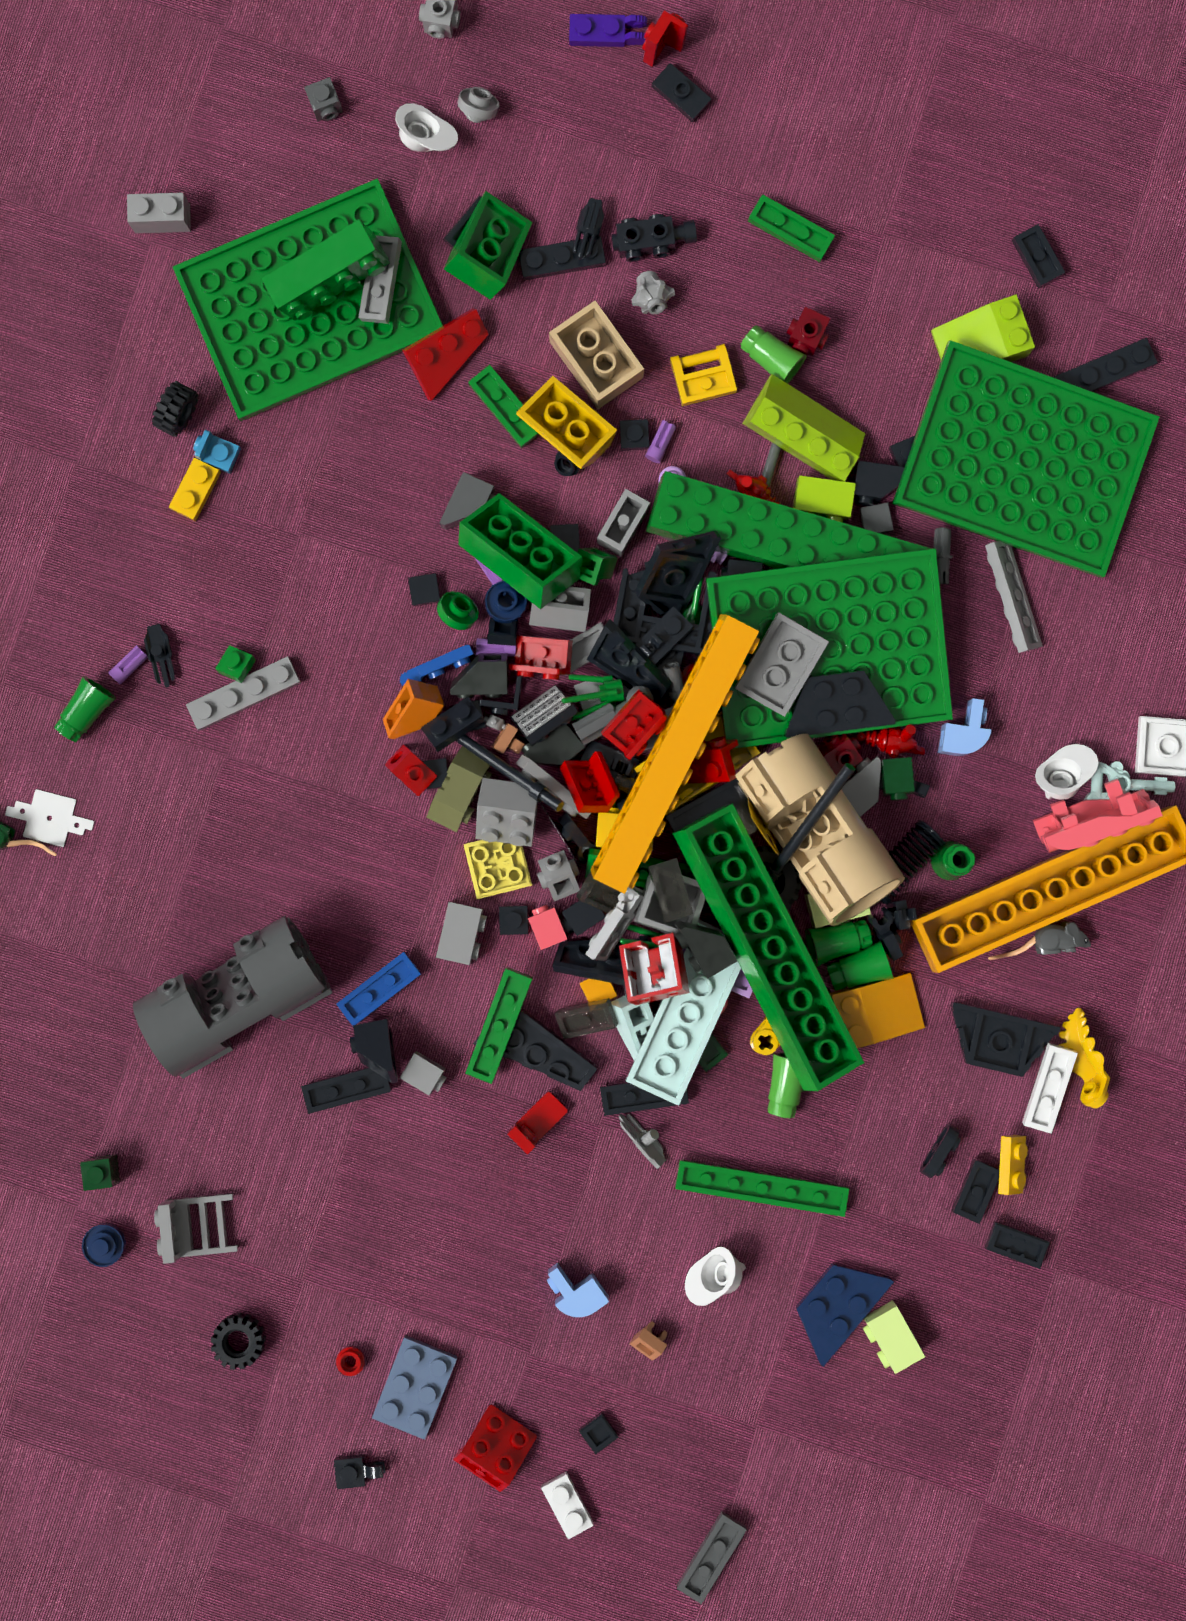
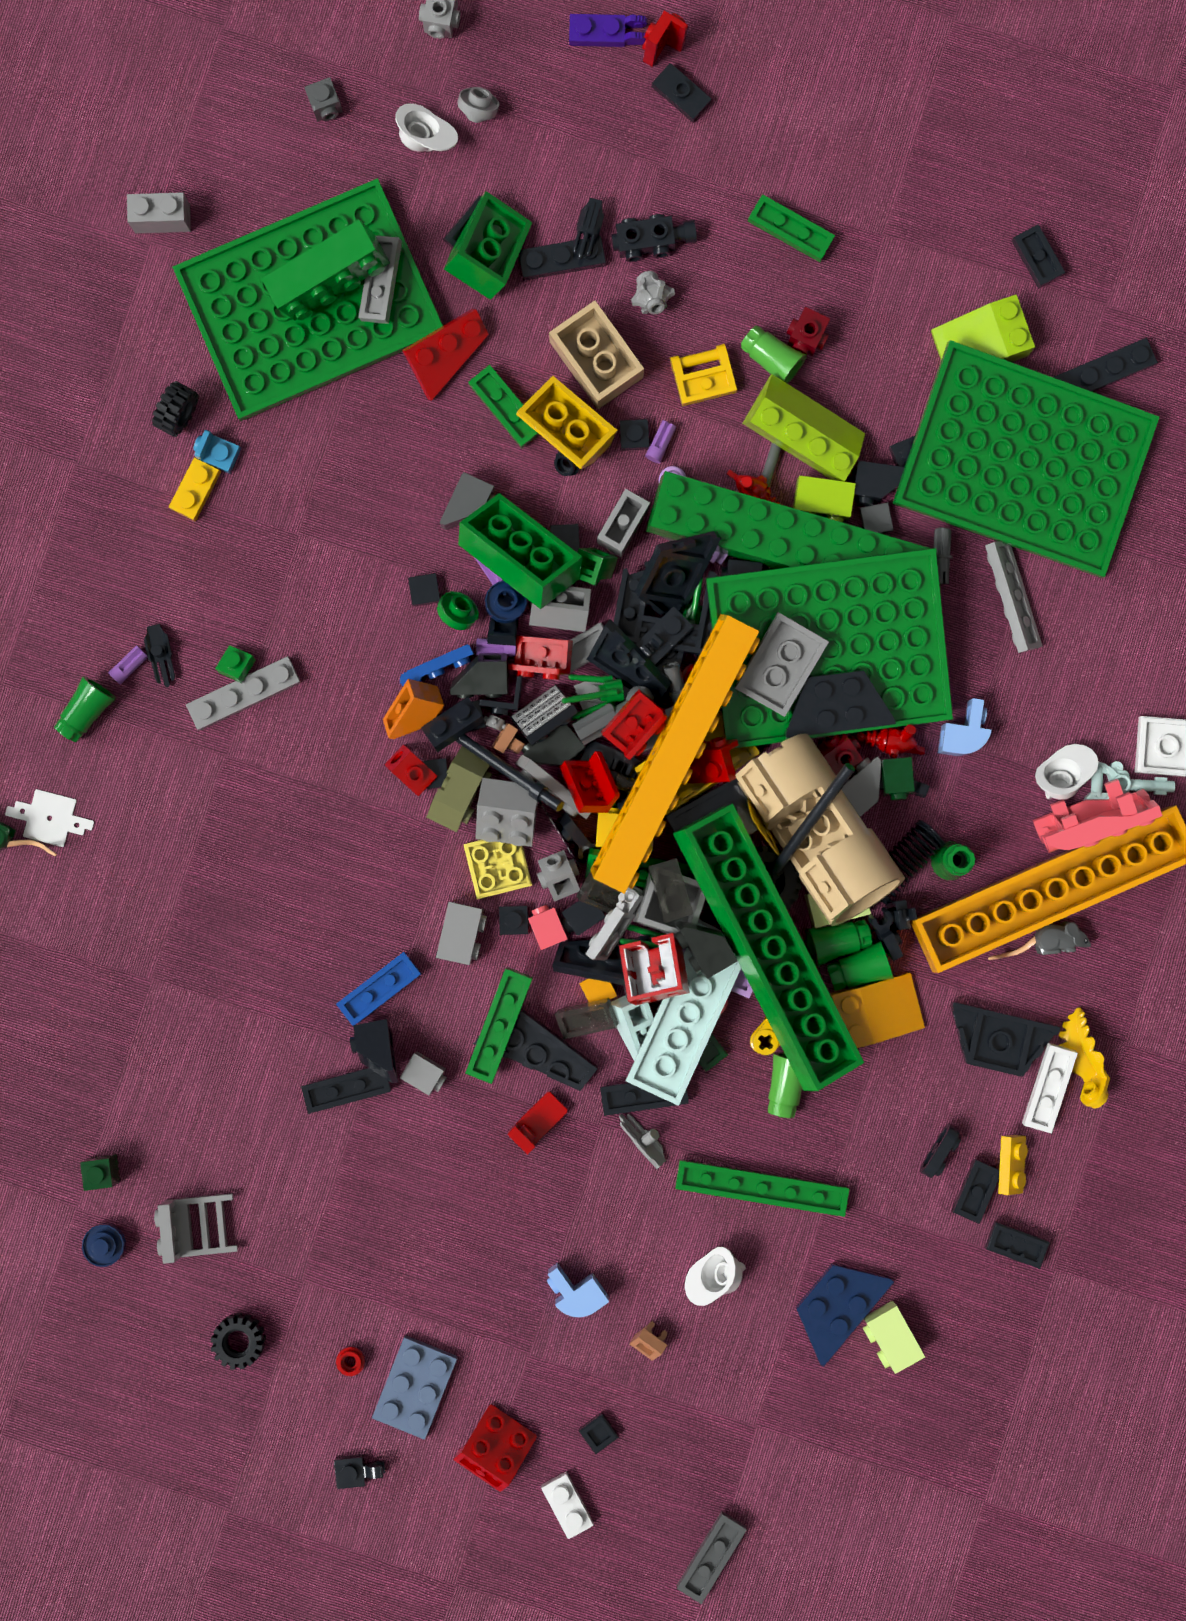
(193, 1019): dark grey cylinder -> none

